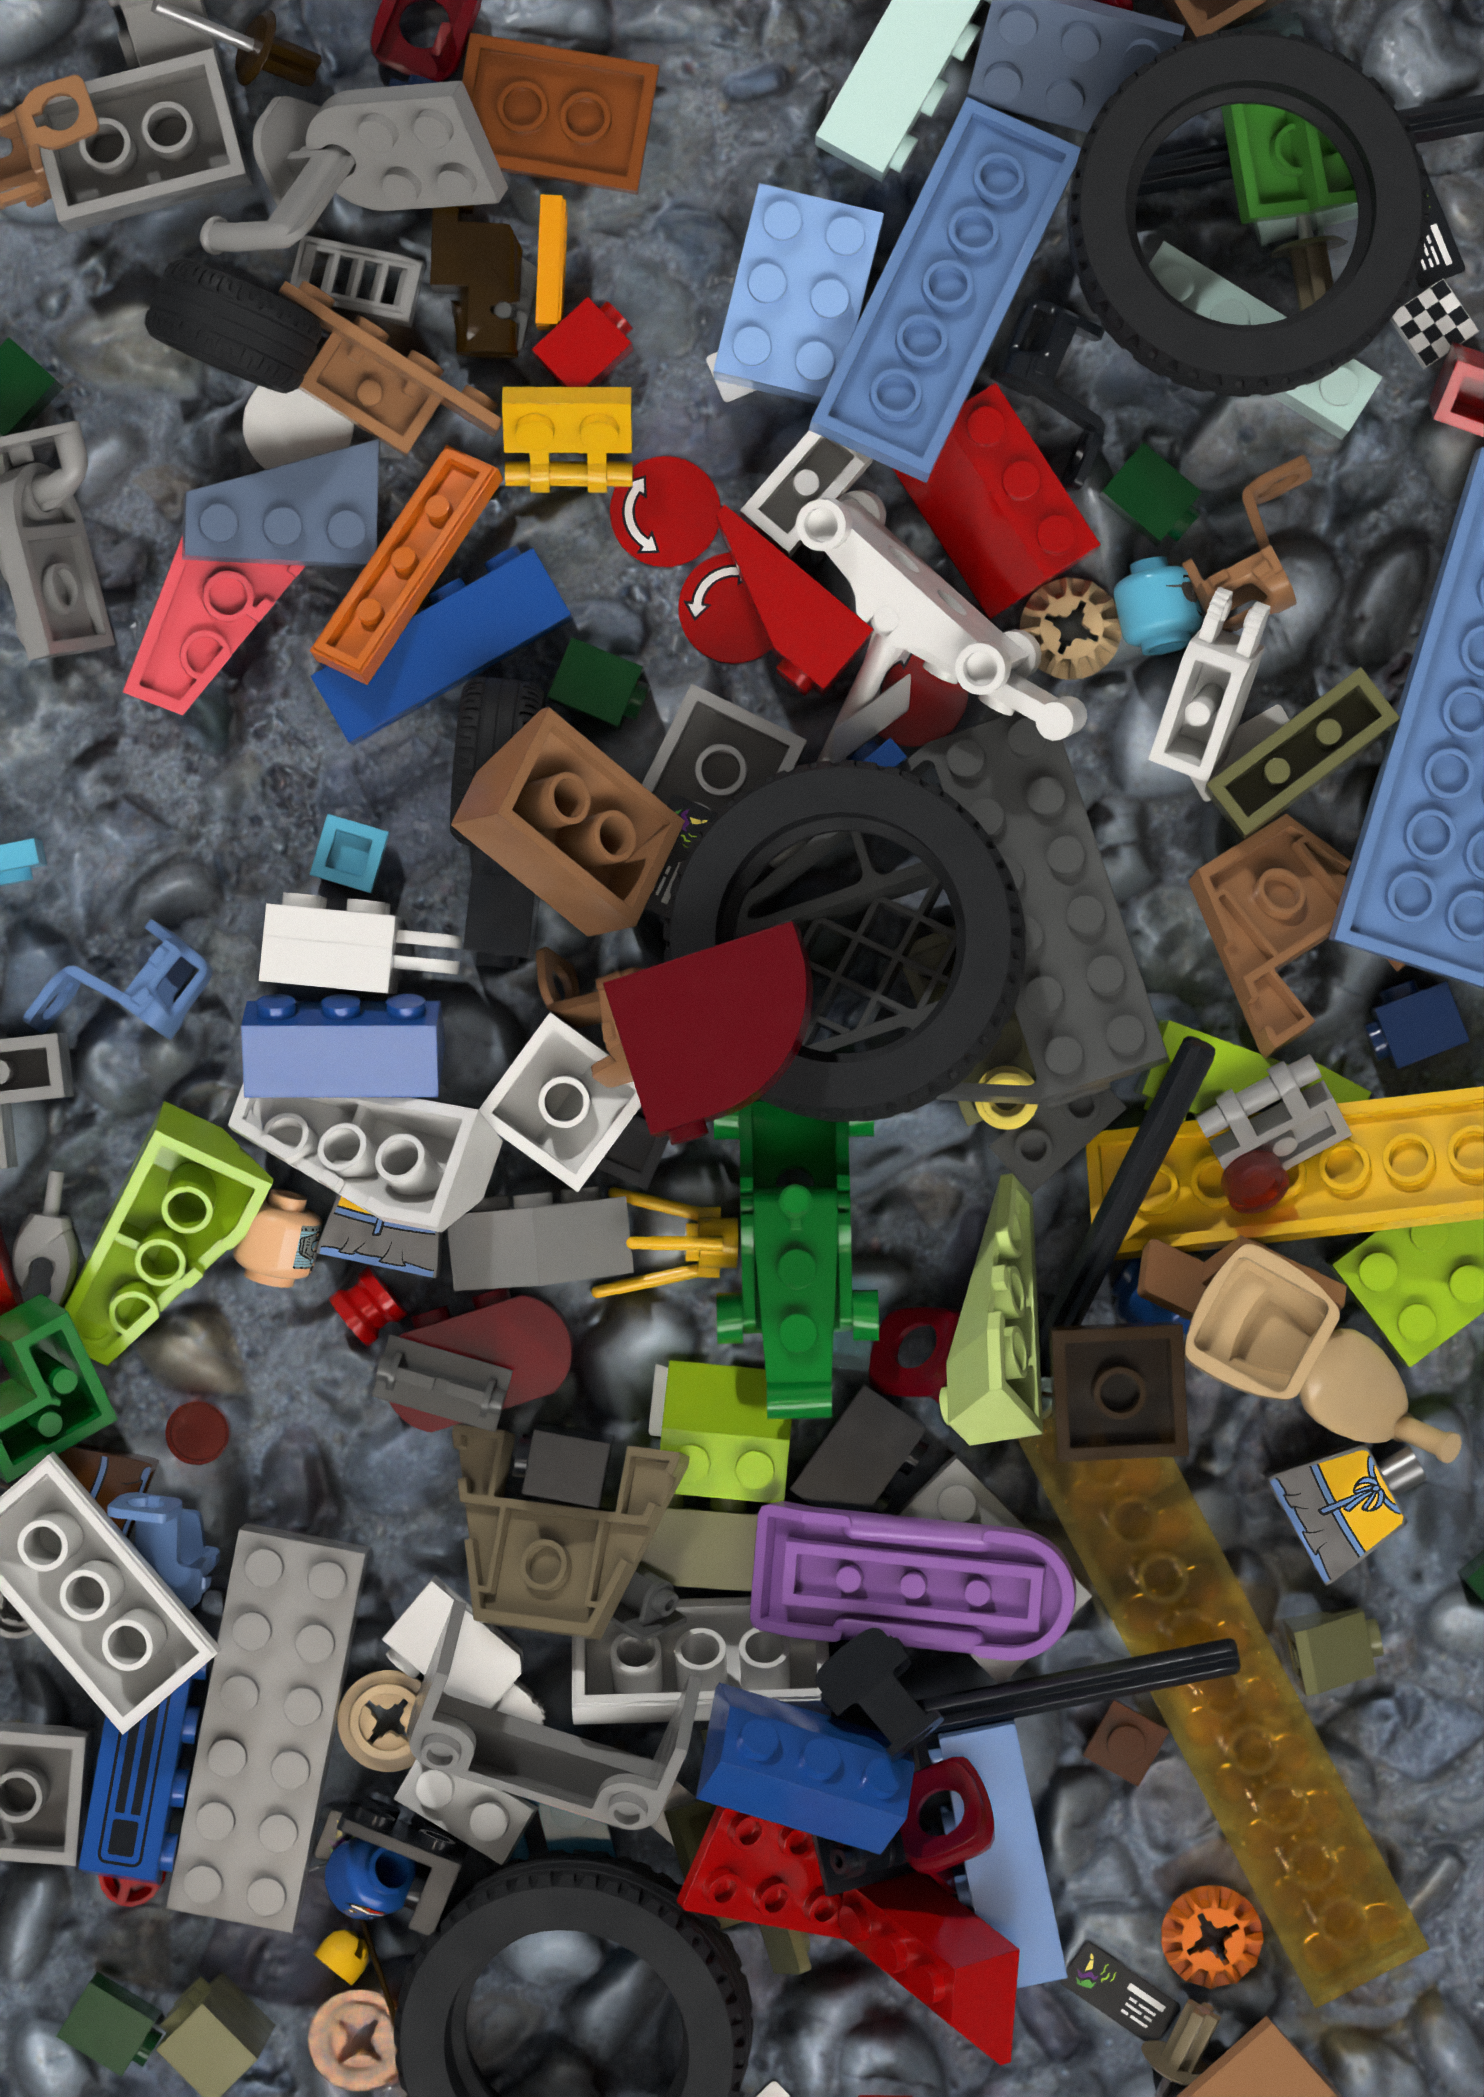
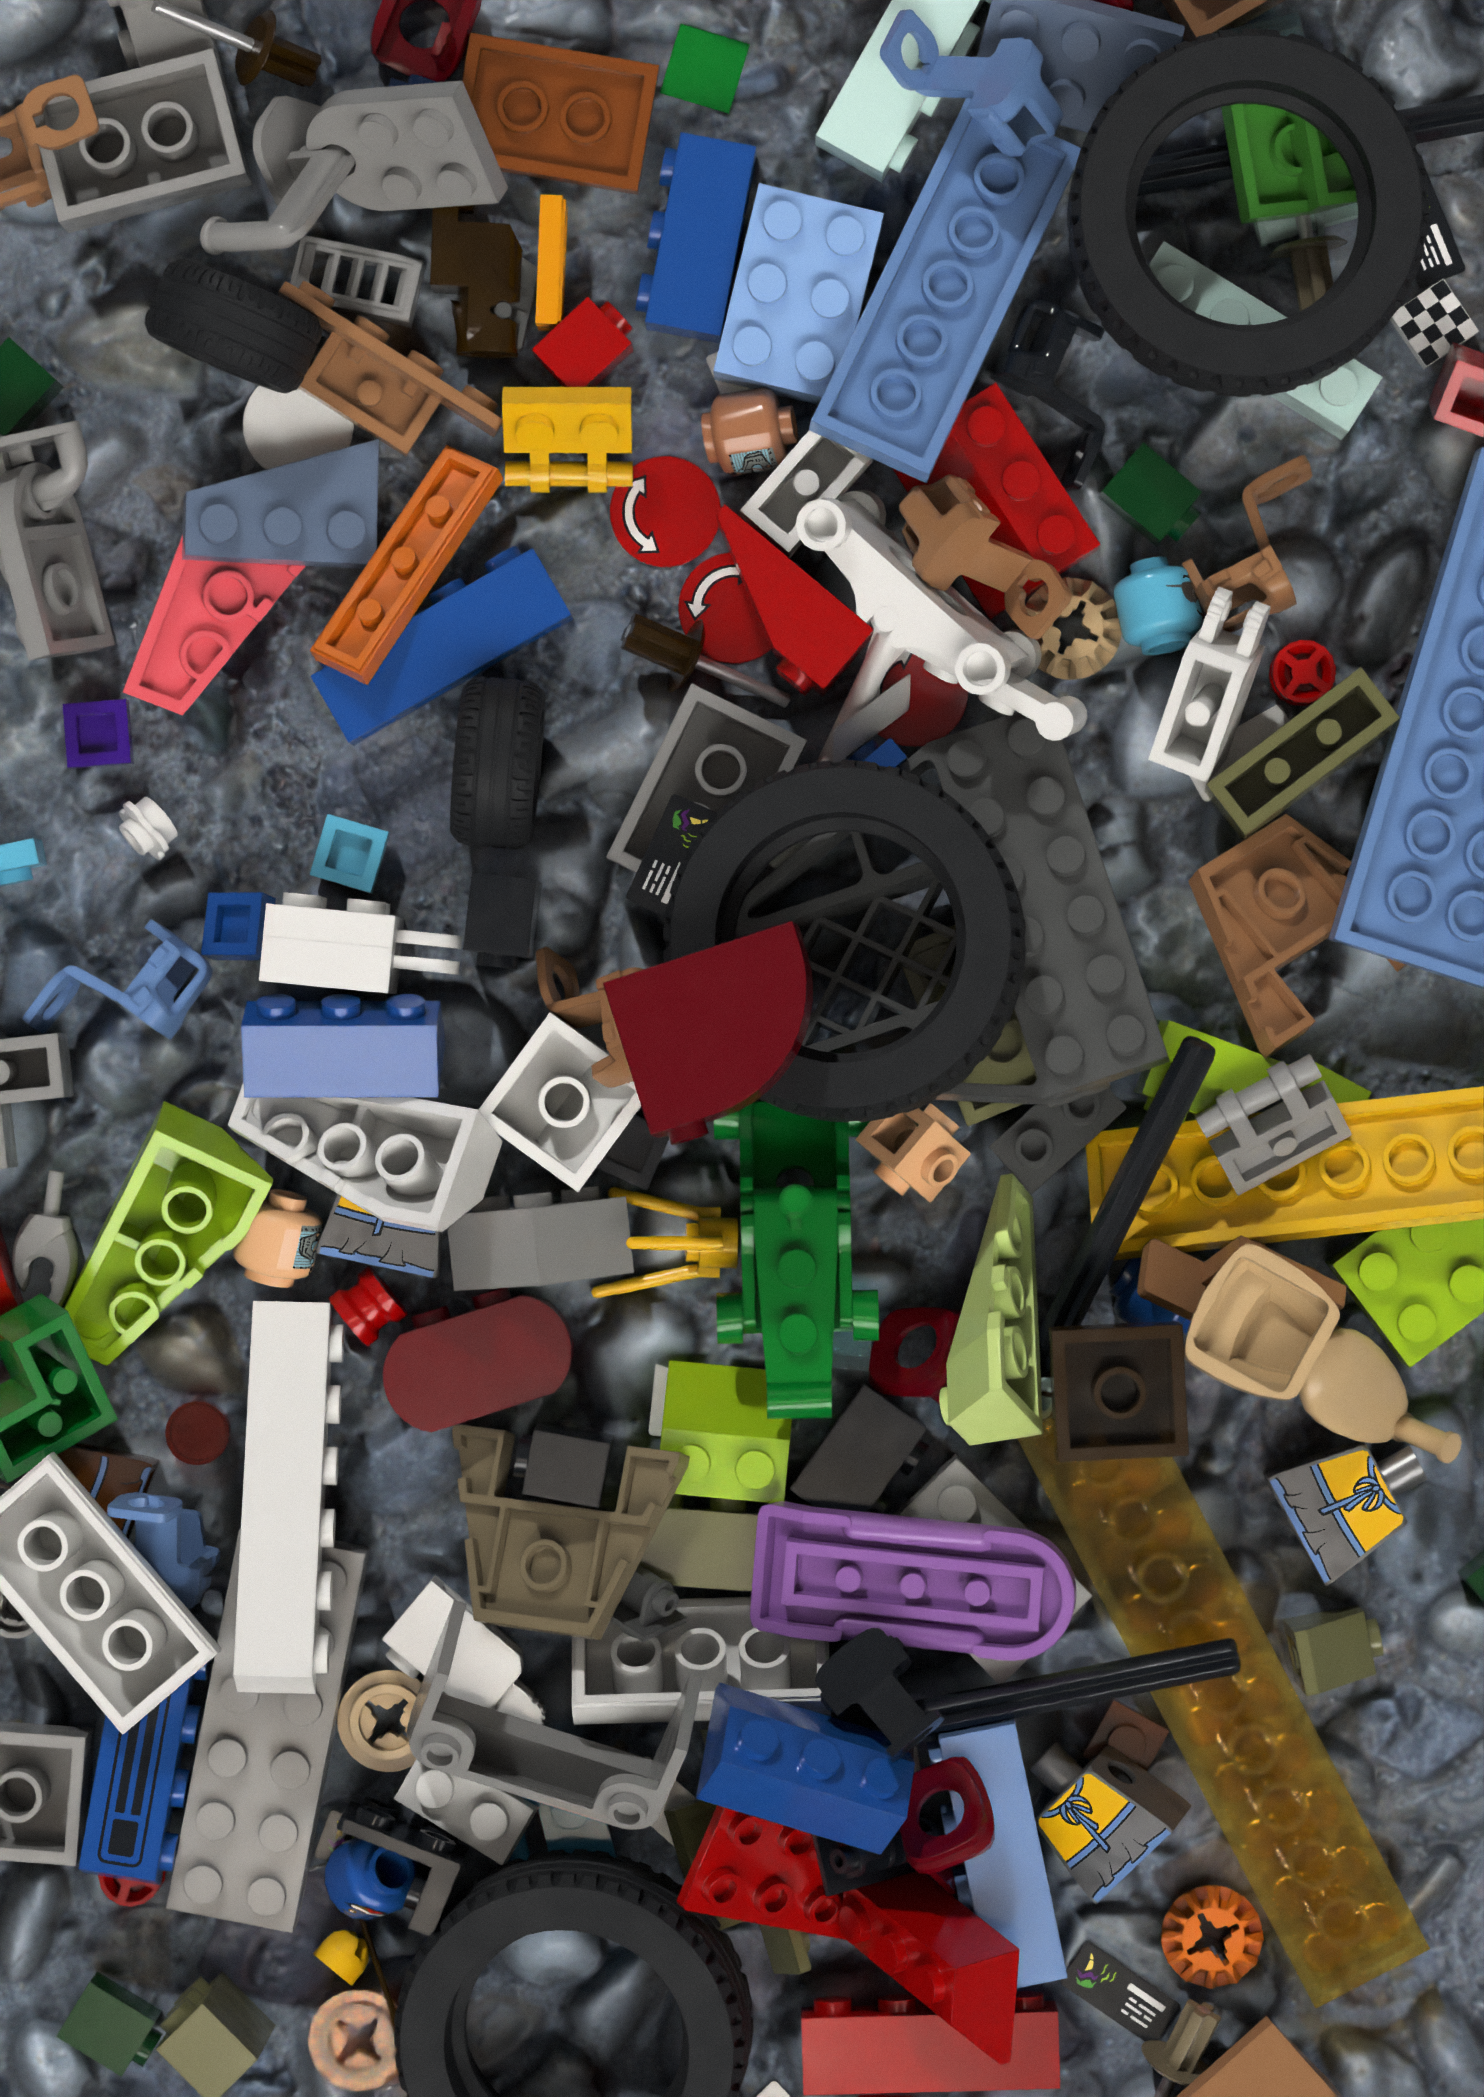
(98, 733): none -> dark purple plate
(147, 827): none -> white plate
(234, 925): none -> blue plate
(285, 1498): none -> white brick
(442, 1383): dark grey hinge -> none
(570, 825): medium nougat slope -> none
(599, 684): dark green brick -> none
(682, 654): none -> dark brown piece
(697, 237): none -> blue brick
(704, 68): none -> green sticker
(748, 431): none -> nougat head
(915, 1150): none -> light nougat brick
(915, 2051): none -> red brick
(951, 538): none -> medium nougat piece
(995, 84): none -> medium blue piece
(1010, 1118): light yellow plate -> none
(1103, 1815): none -> torso
(1255, 1182): clear red tile -> none
(1308, 664): none -> red wheel
(1414, 1023): dark blue brick -> none

